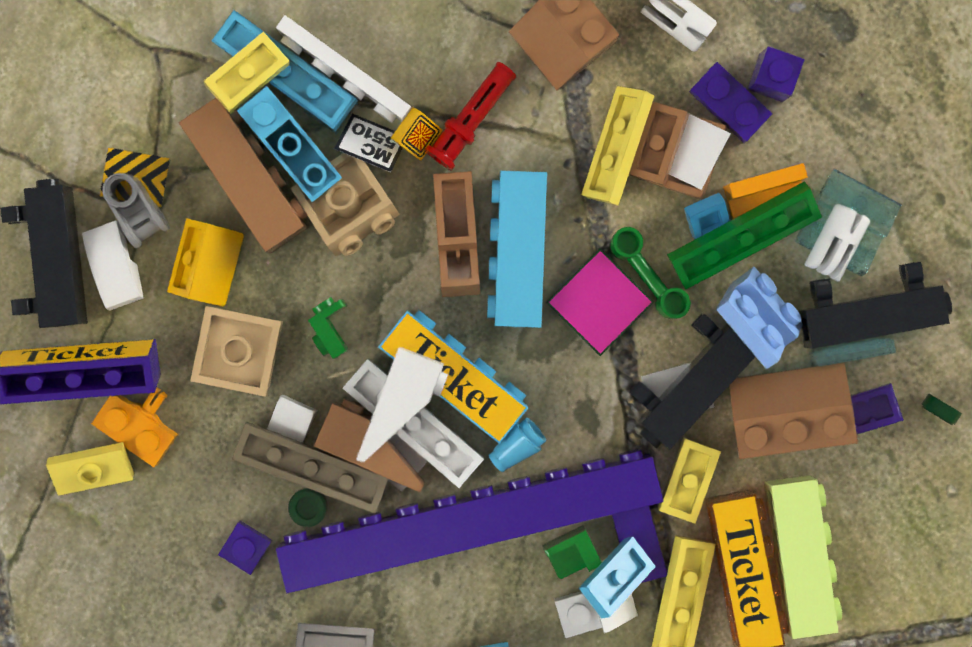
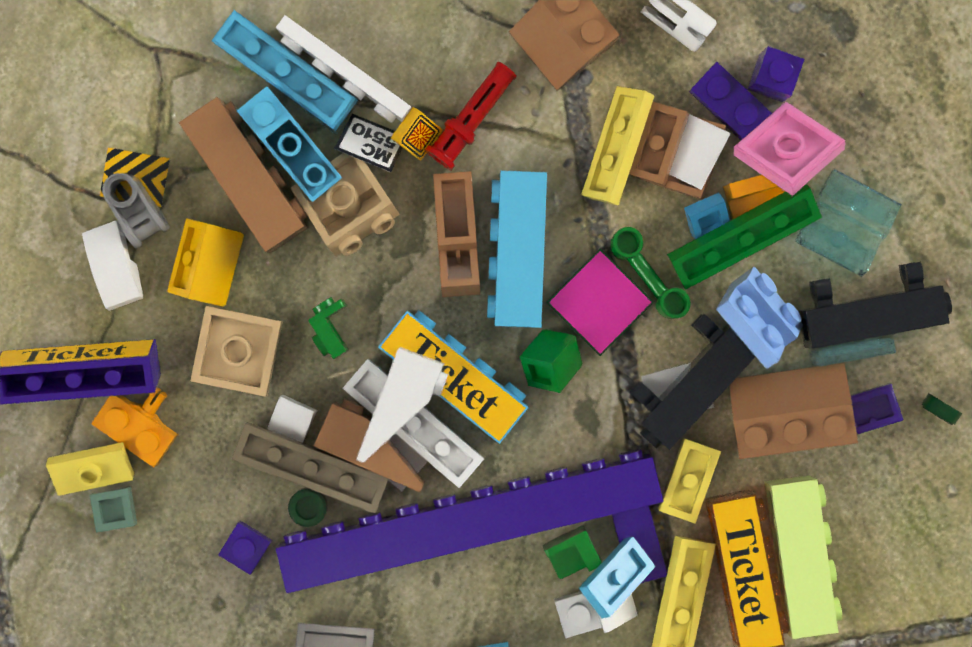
(54, 255): black brick -> none
(113, 509): none -> sand green plate
(246, 72): light yellow plate -> none
(519, 444): medium azure cone -> none
(551, 360): none -> green panel
(789, 148): none -> bright pink tile
(837, 242): white arm -> none

